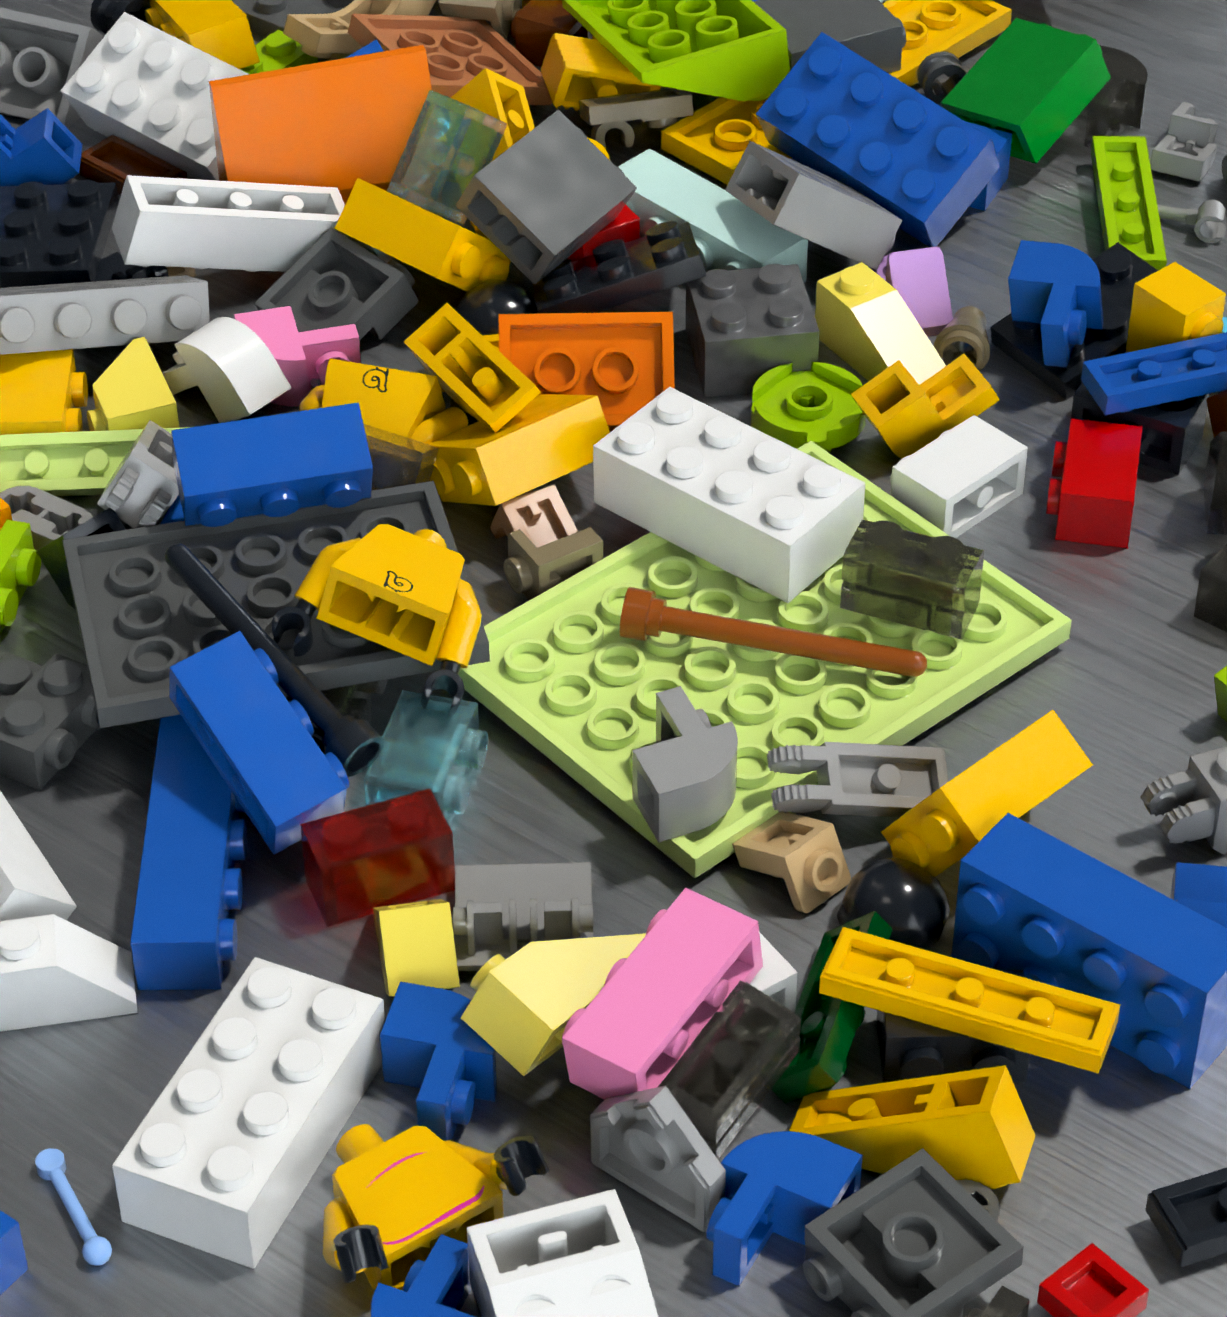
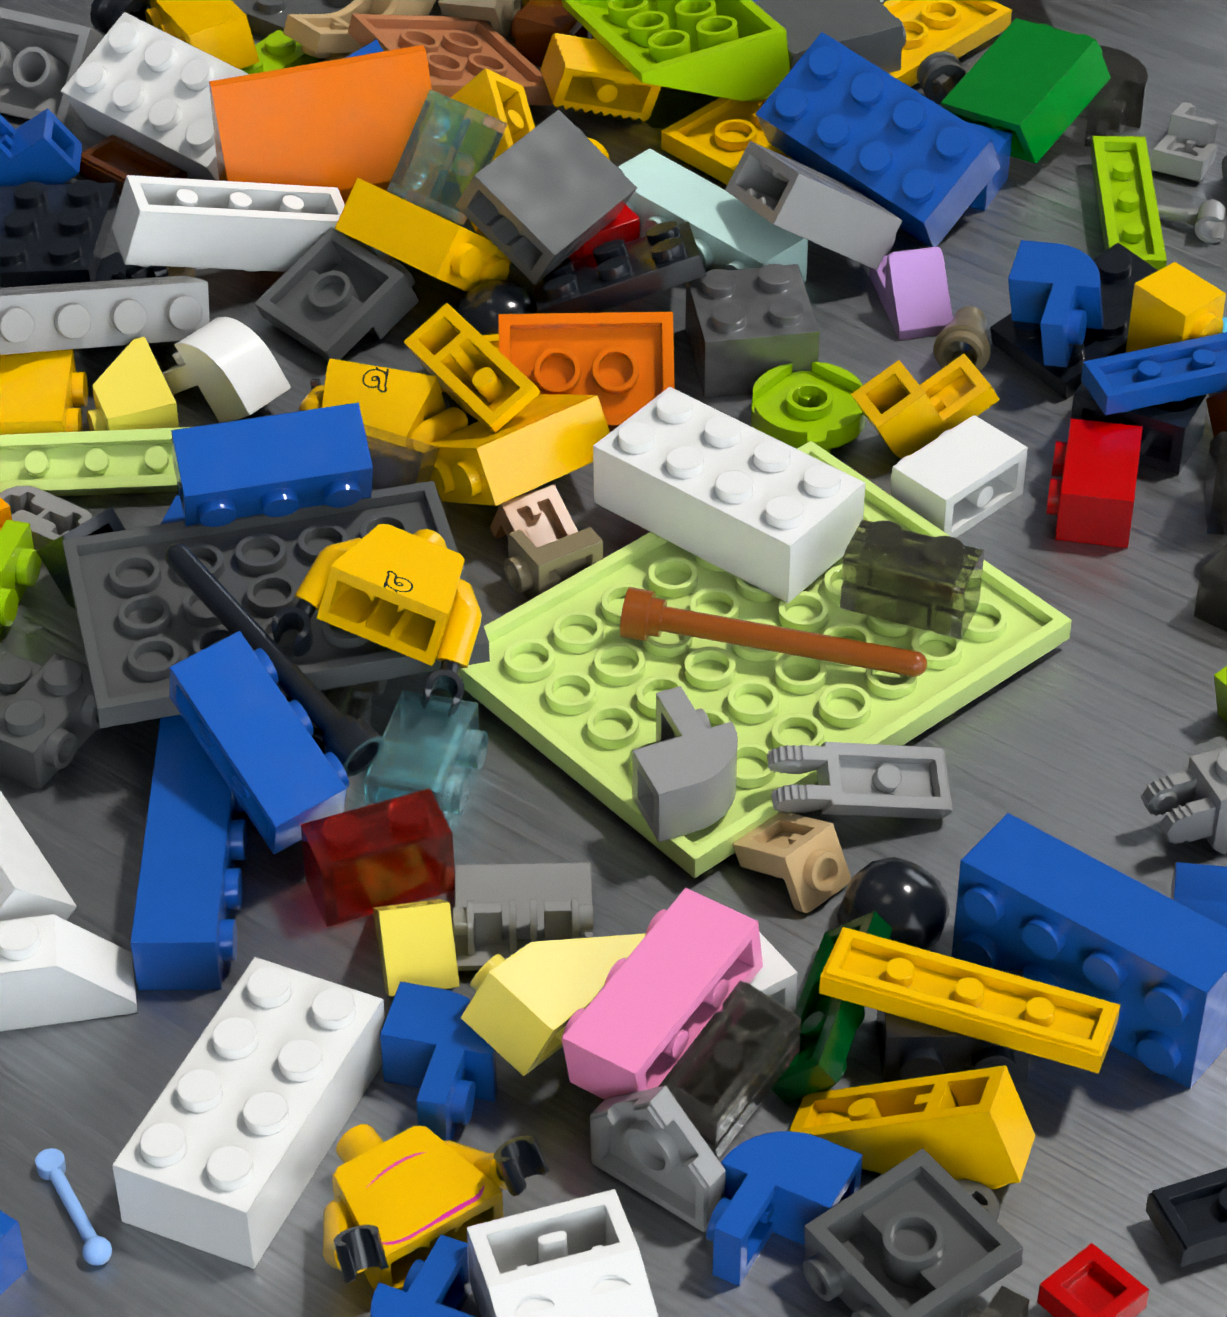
(144, 480): light grey hinge -> none
(301, 354): bright pink brick -> none
(656, 107): dark tan plate -> none
(872, 325): light yellow slope -> none
(973, 802): yellow brick -> none

